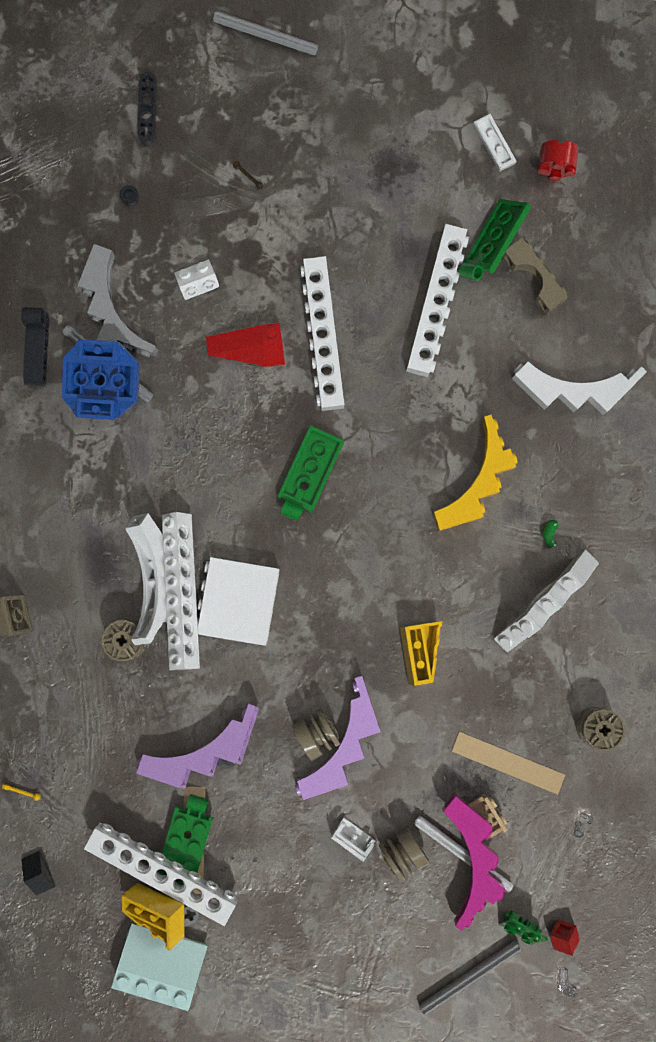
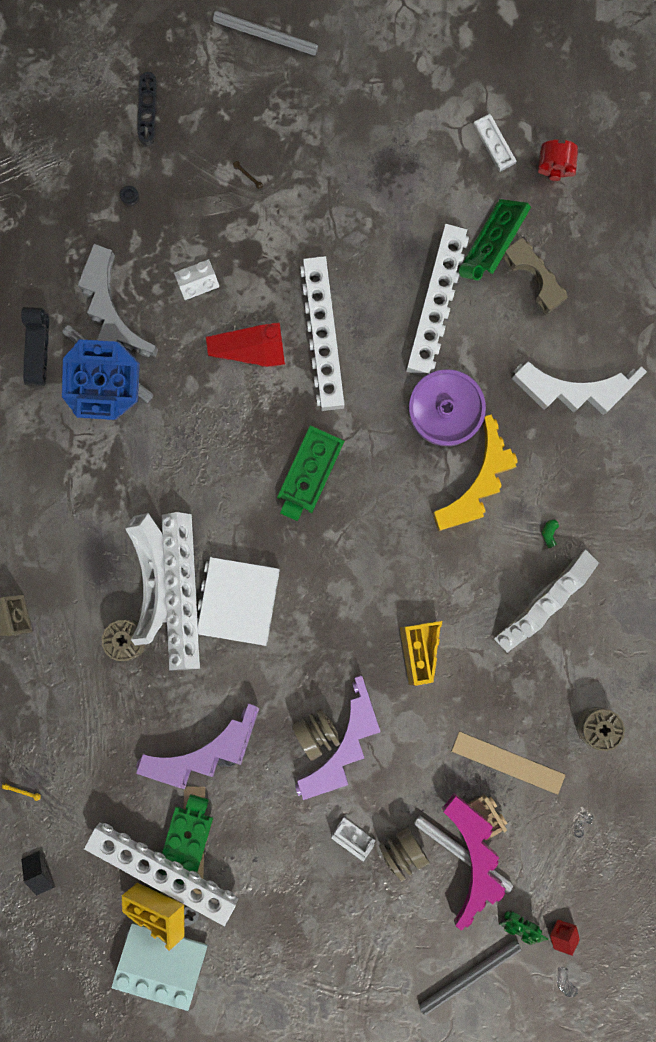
(447, 407): none -> medium lavender dish

